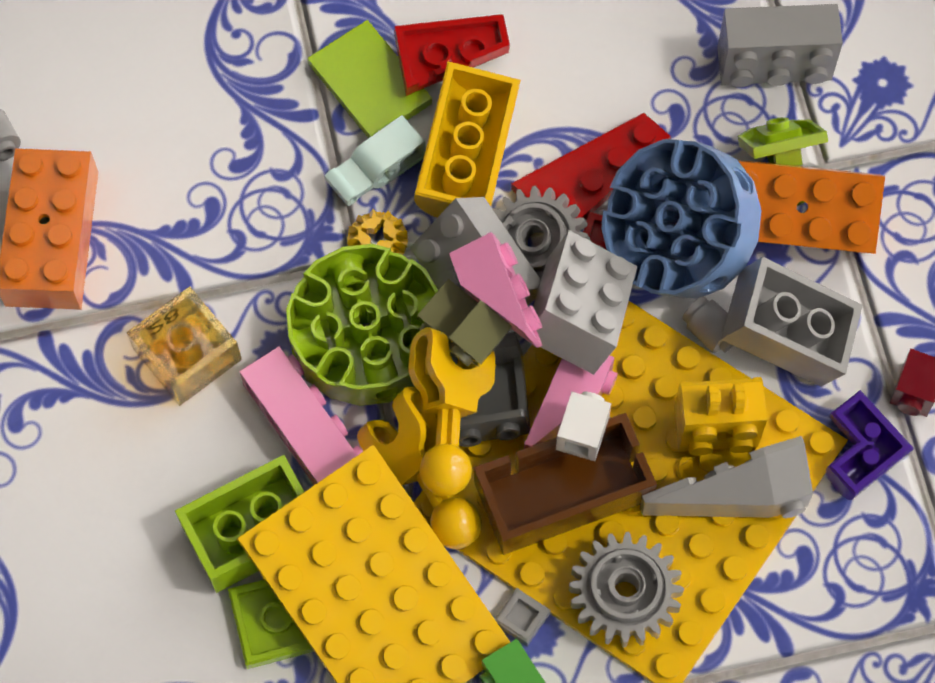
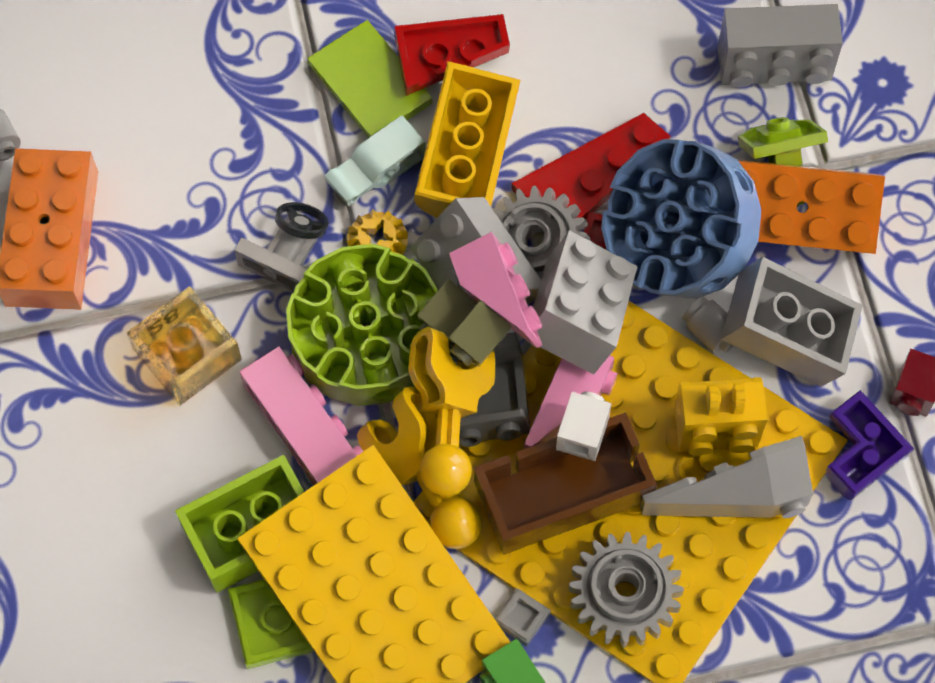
(289, 247): none -> light grey piece

